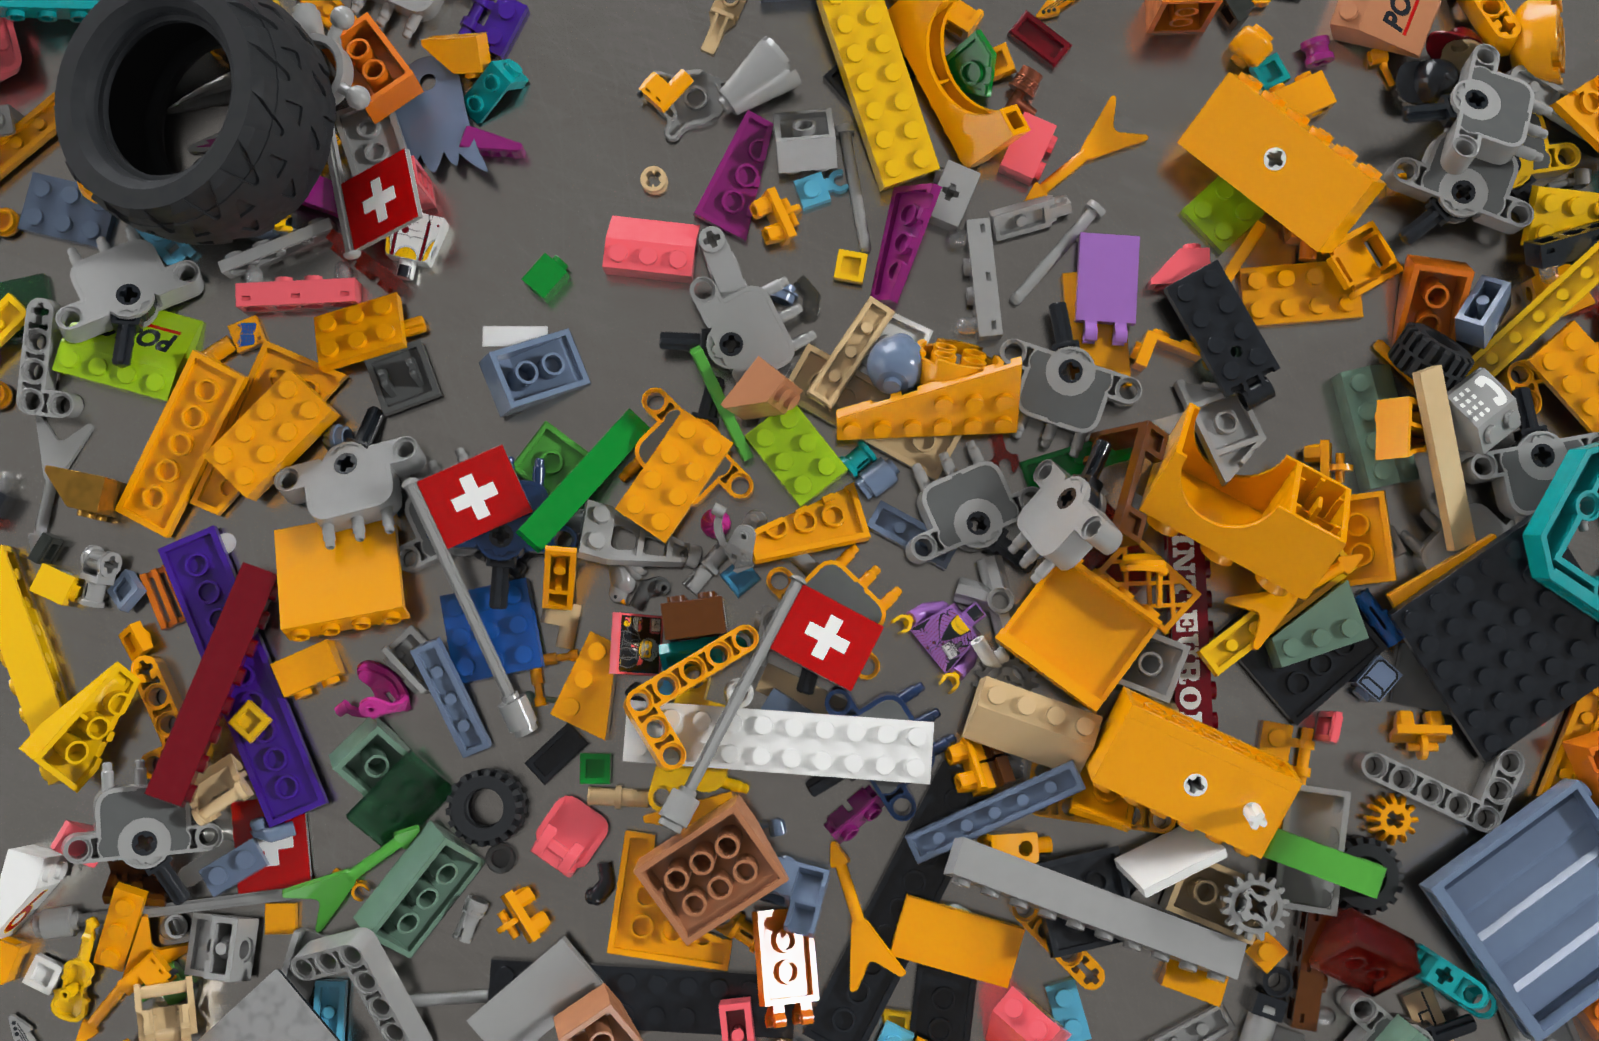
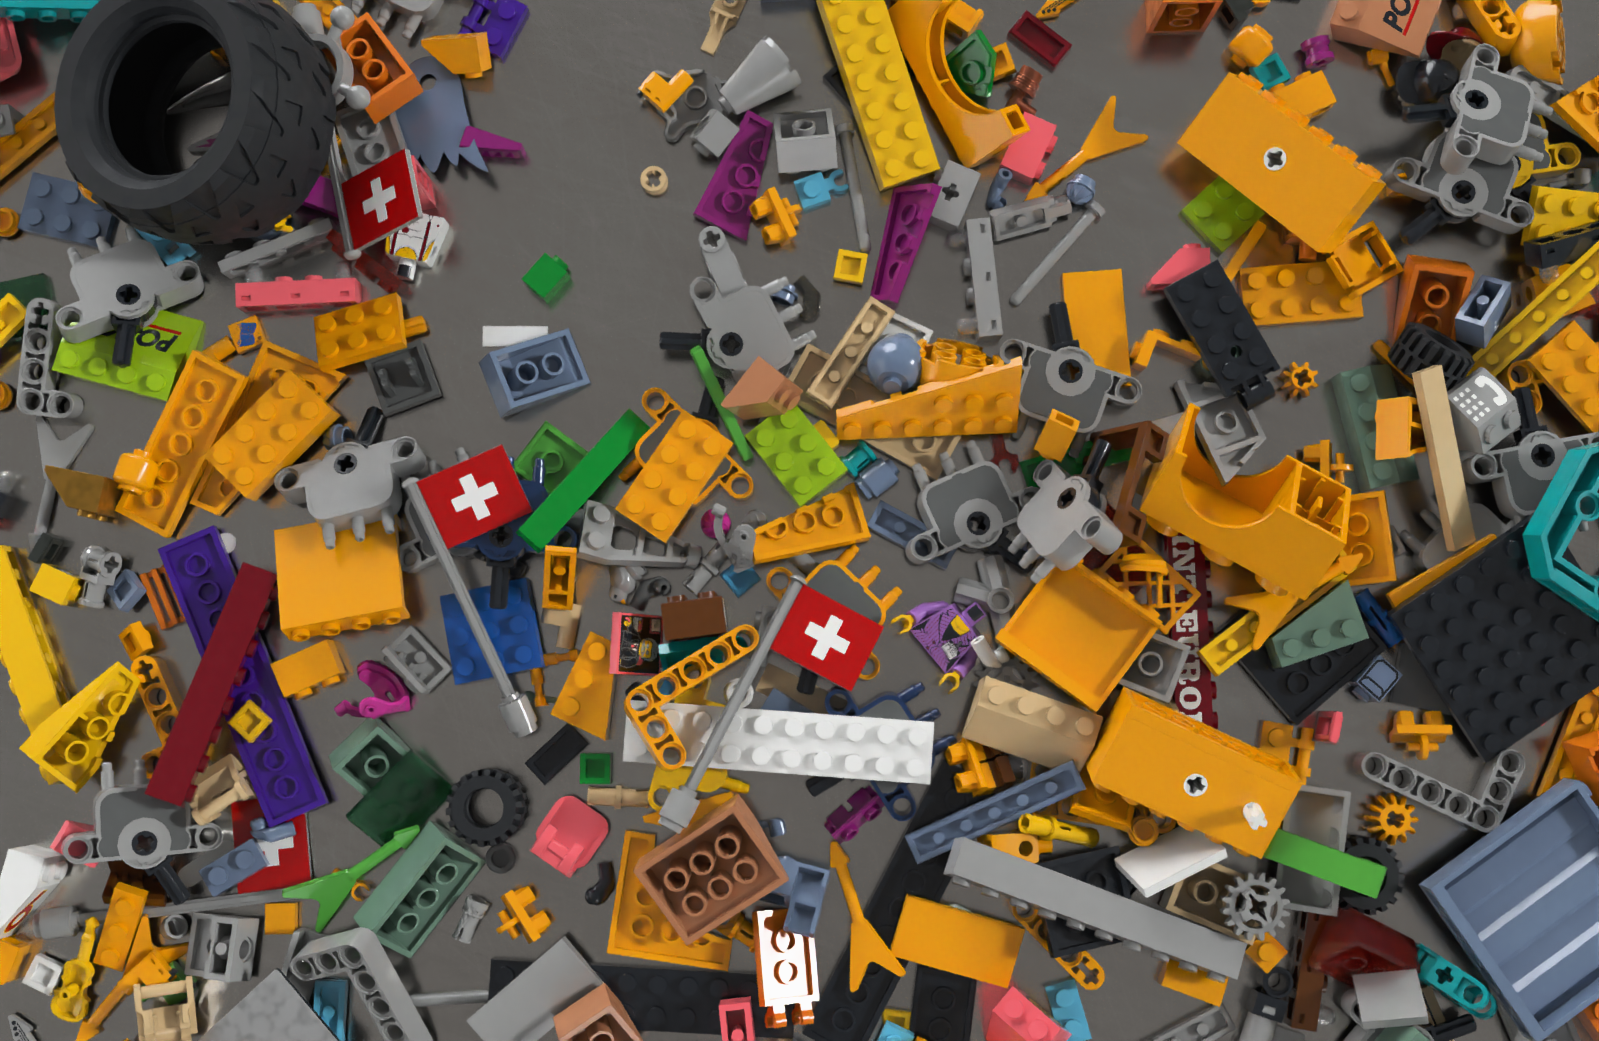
(135, 472): none -> light orange head
(451, 697): sand blue plate -> none
(491, 86): teal bracket -> none
(651, 249): coral slope -> none
(713, 133): none -> light grey brick
(827, 434): none -> yellow tile
(997, 187): none -> sand blue arm
(1049, 829): none -> yellow pin
(1056, 435): none -> light orange brick
(1080, 189): none -> sand blue plate
(1107, 284): medium lavender tile -> none
(1143, 830): none -> light orange plate
(1307, 378): none -> light orange gear
(1390, 999): none -> light grey tile

